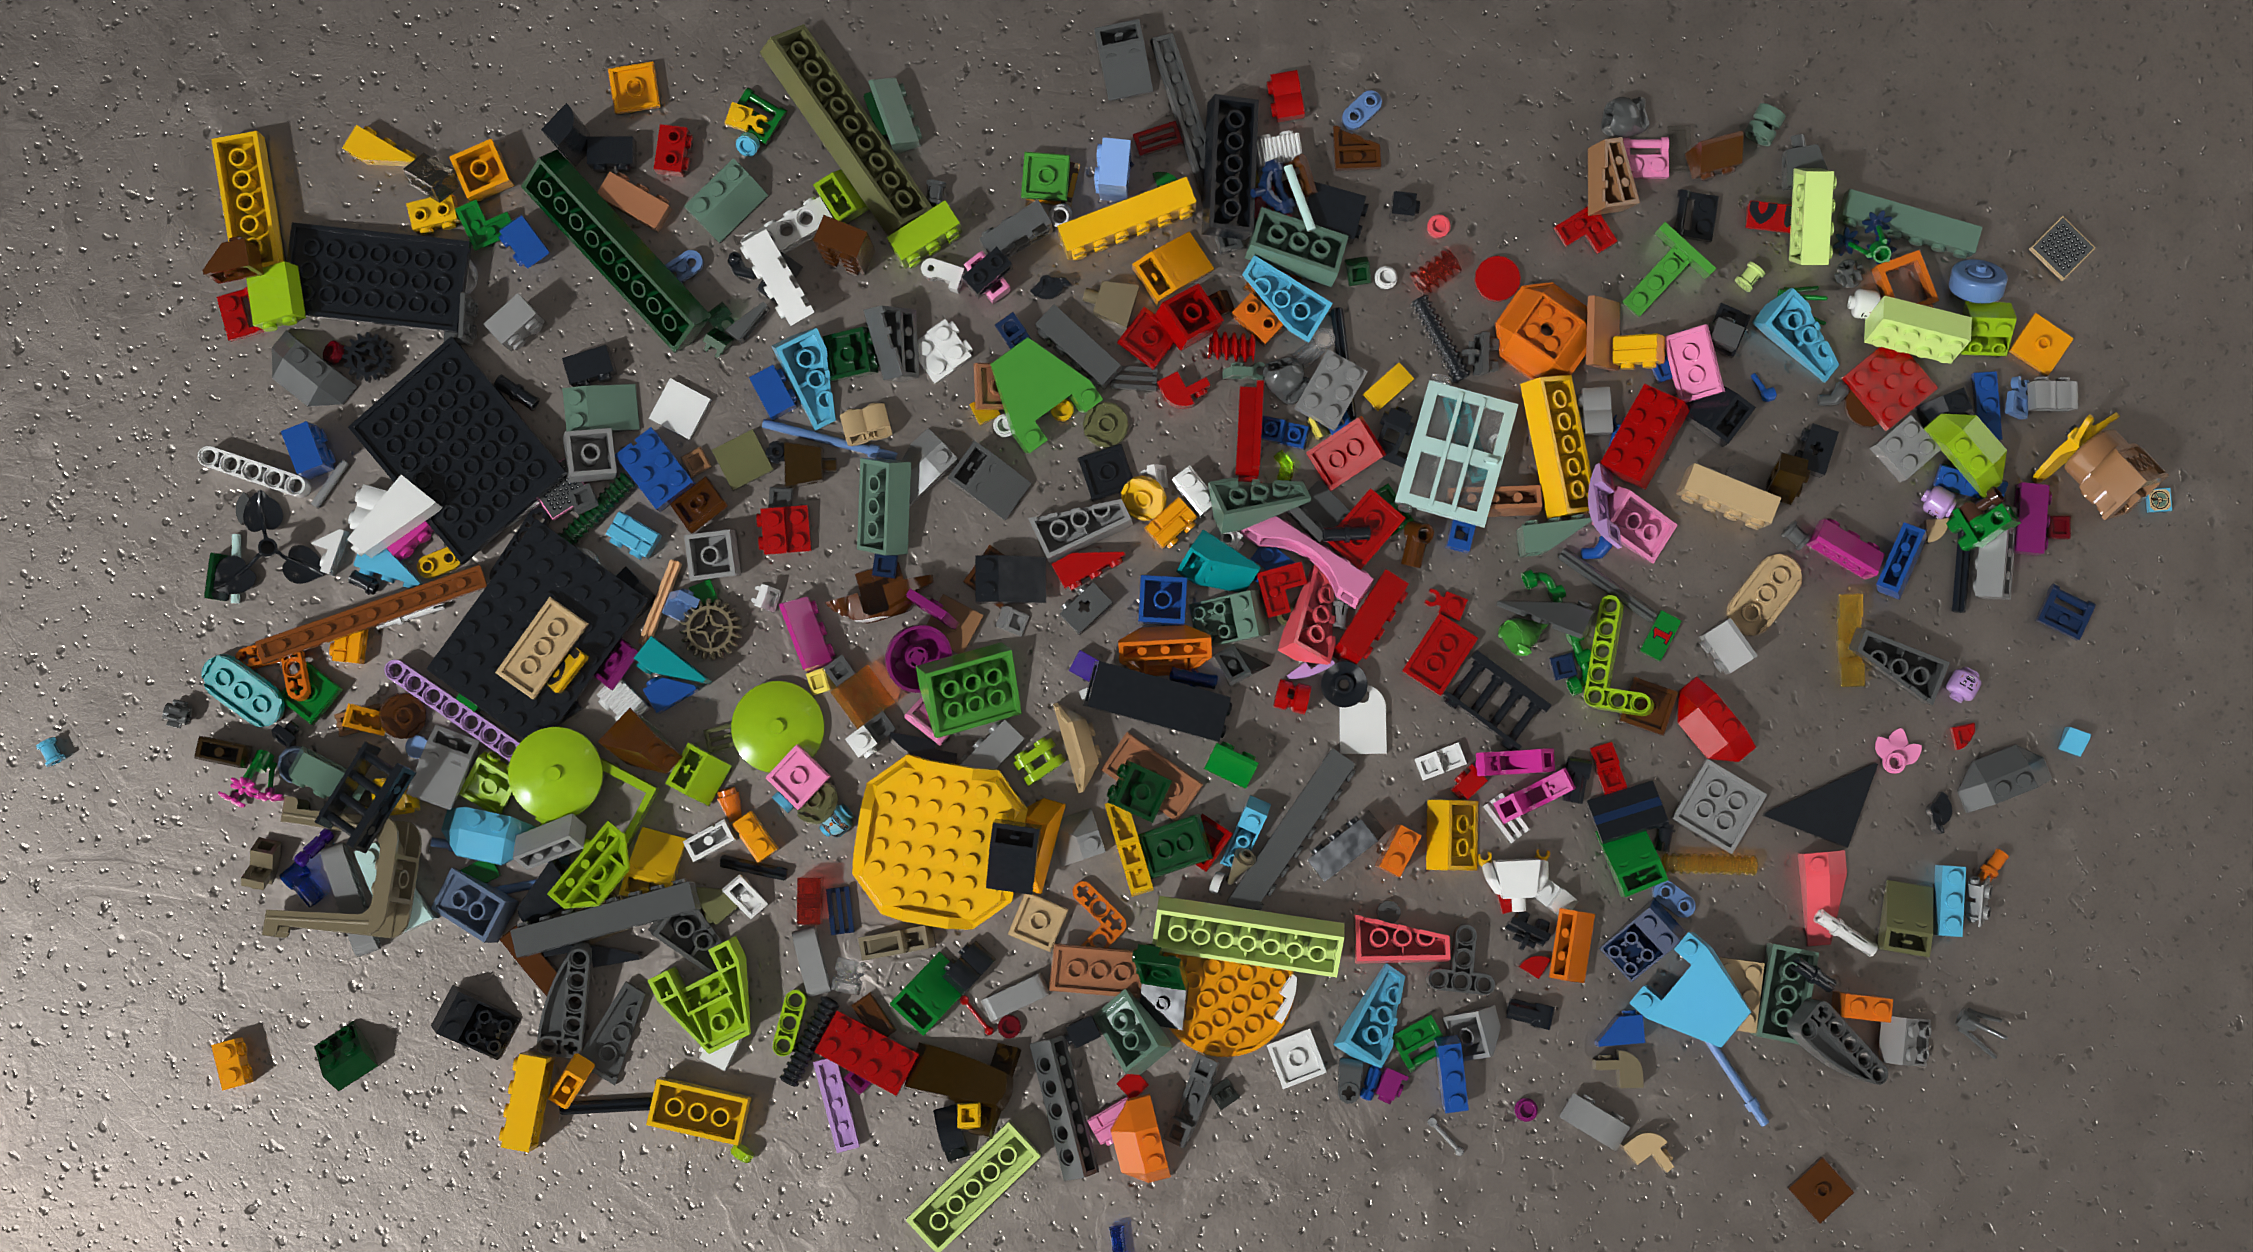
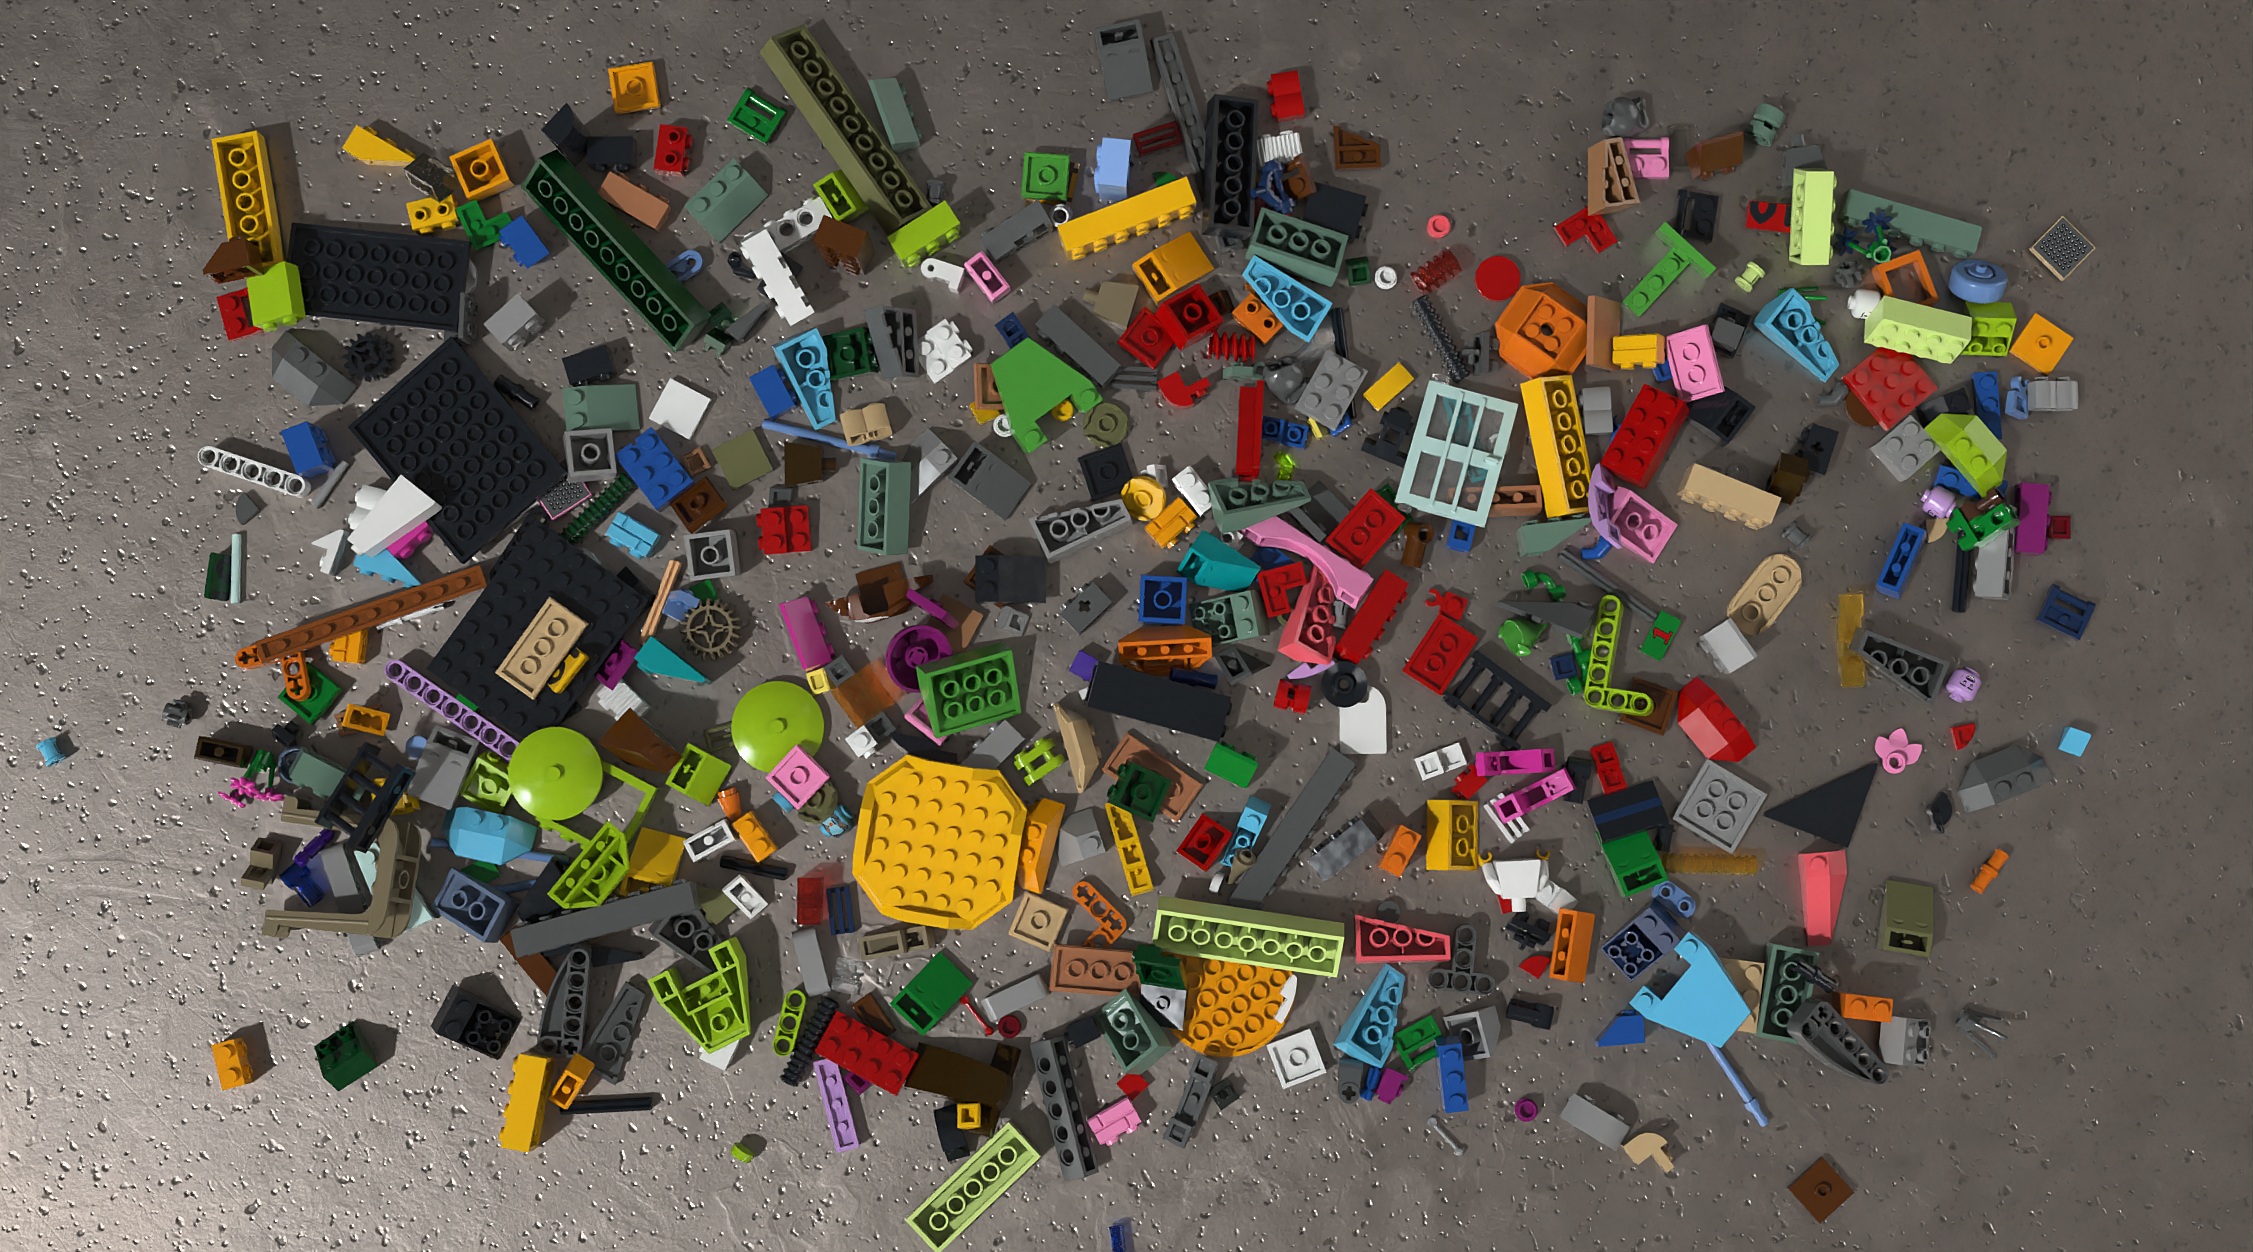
(243, 690): teal tile -> none
(265, 514): black plant -> none
(333, 352): dark red tile -> none
(363, 582): black pin -> none
(402, 715): reddish brown tile -> none
(439, 564): yellow plate -> none
(549, 841): light grey brick -> none
(583, 498): dark grey plate -> none
(666, 693): blue slope -> none
(699, 1110): yellow brick -> none
(742, 117): yellow plate -> none
(747, 144): medium azure tile -> none
(767, 597): white tile -> none
(770, 452): black plate -> none
(875, 115): dark green tile -> none
(885, 566): dark blue tile -> none
(968, 967): black brick -> none
(987, 272): black brick -> none
(1013, 856): black slope -> none
(1049, 287): black piece -> none
(1079, 566): red slope -> none
(1139, 1141): orange wedge -> none
(1175, 846): dark green tile -> none
(1300, 199): light aqua bar -> none
(1346, 453): plate -> none
(1346, 533): black pin -> none
(1362, 110): medium blue plate -> none
(1404, 206): black brick -> none
(1628, 1068): dark tan brick -> none
(1766, 394): blue hand -> none
(1838, 928): white pin -> none
(1846, 548): dark pink slope -> none
(1949, 900): medium azure brick -> none
(1978, 908): light grey hinge -> none
(2105, 467): medium nougat brick -> none
(2159, 500): tile -> none

